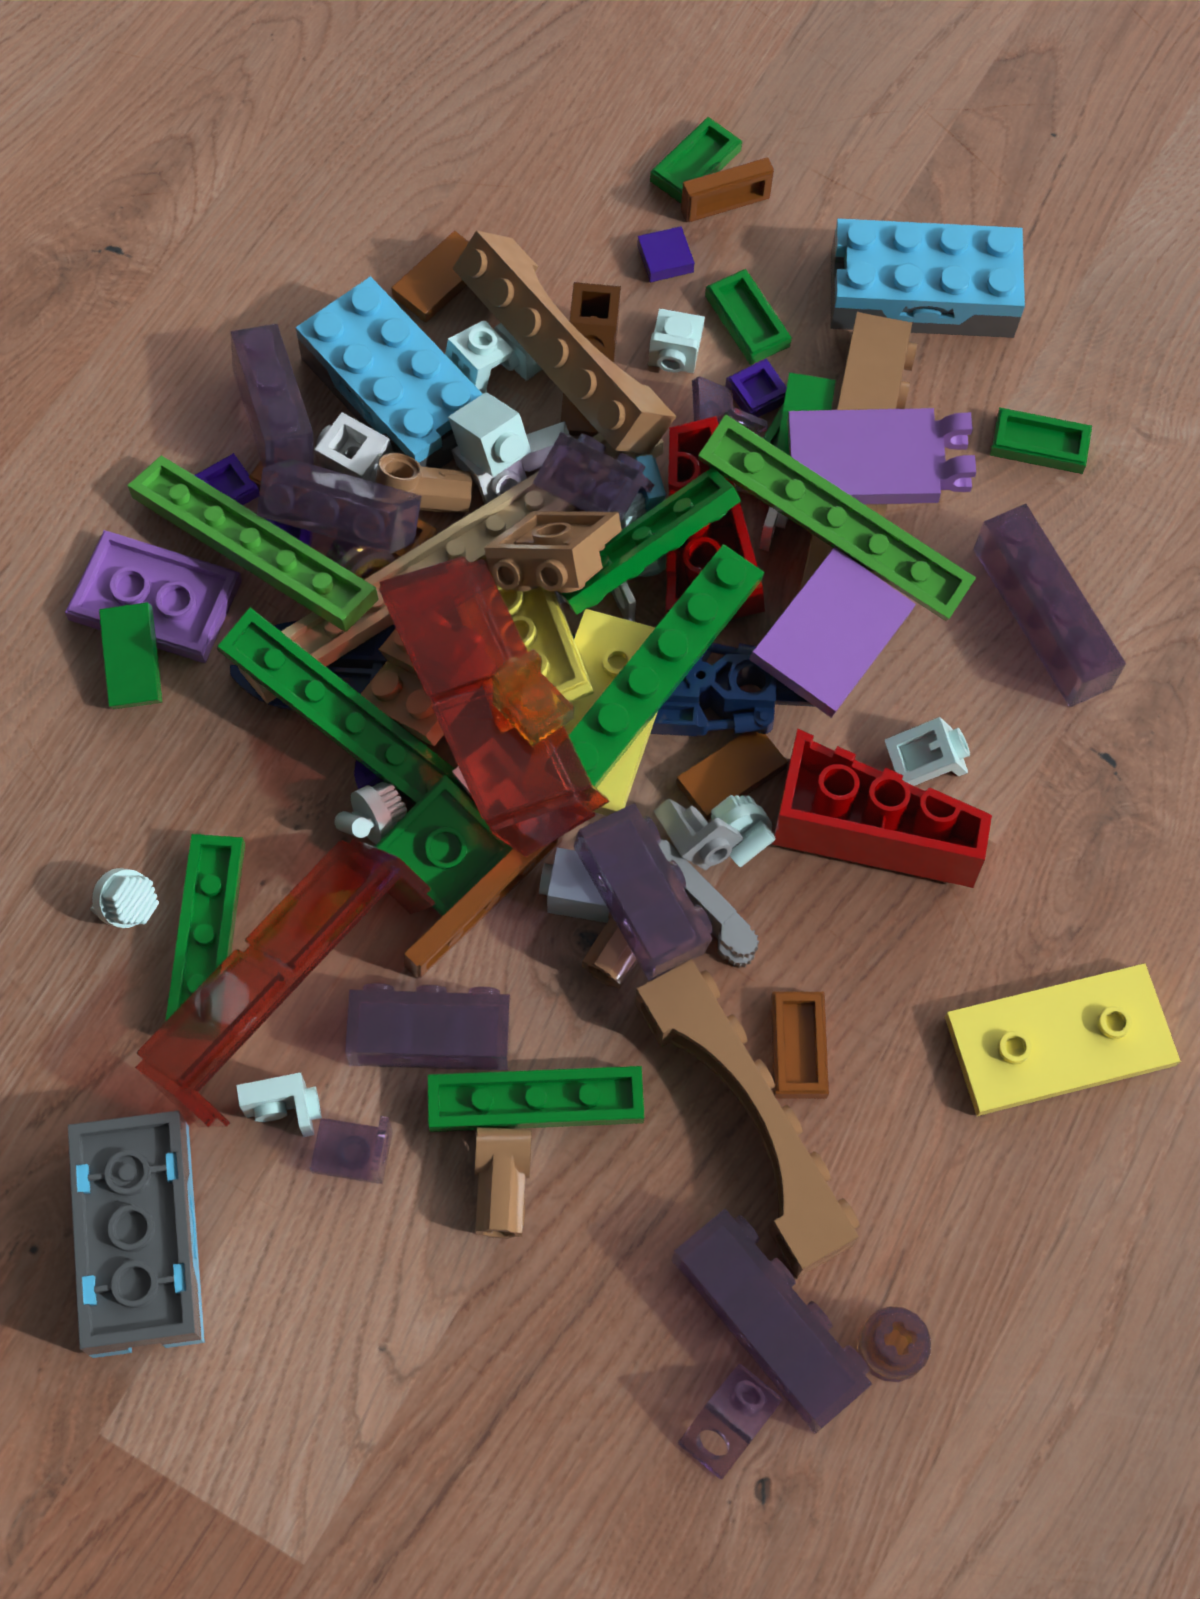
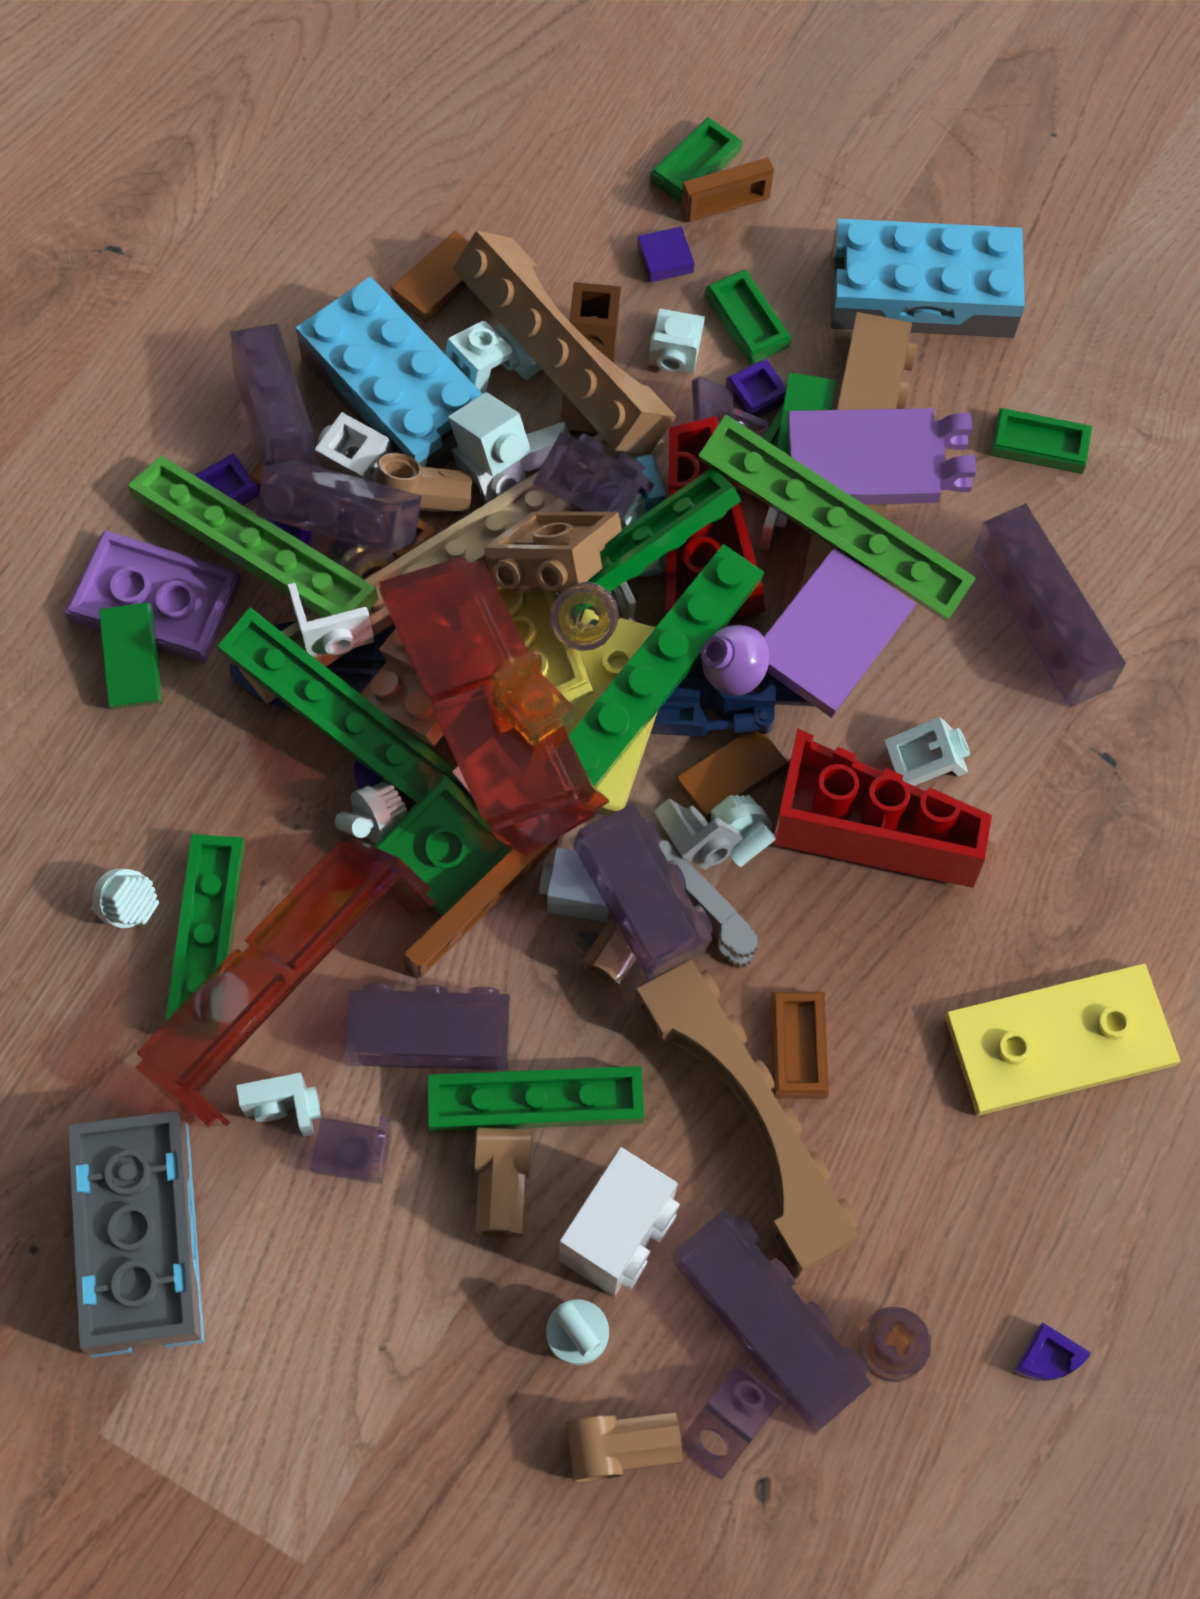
(332, 633): none -> white bracket
(566, 617): none -> piece
(577, 1332): none -> light aqua piece
(607, 1446): none -> medium nougat piece
(618, 1222): none -> white brick
(735, 659): none -> medium lavender brick
(1050, 1356): none -> dark purple tile

